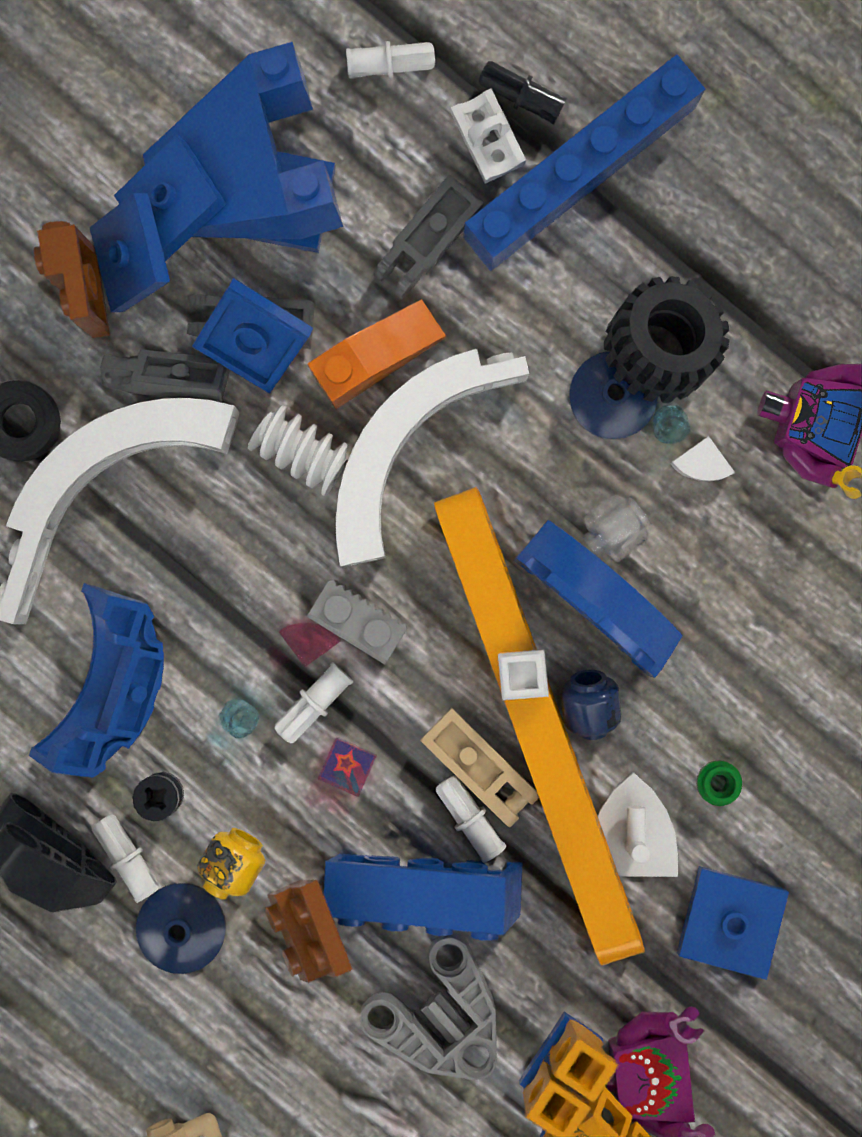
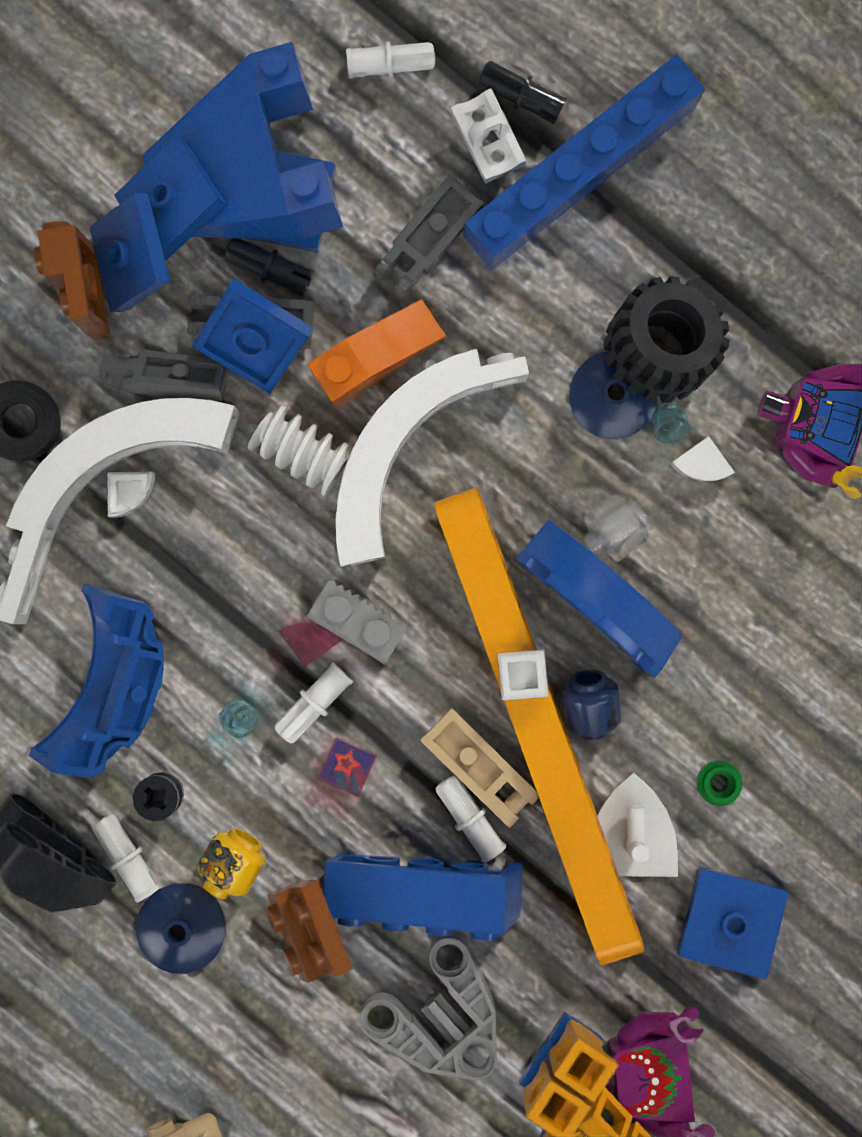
(128, 491): none -> white tile
(268, 266): none -> black axle

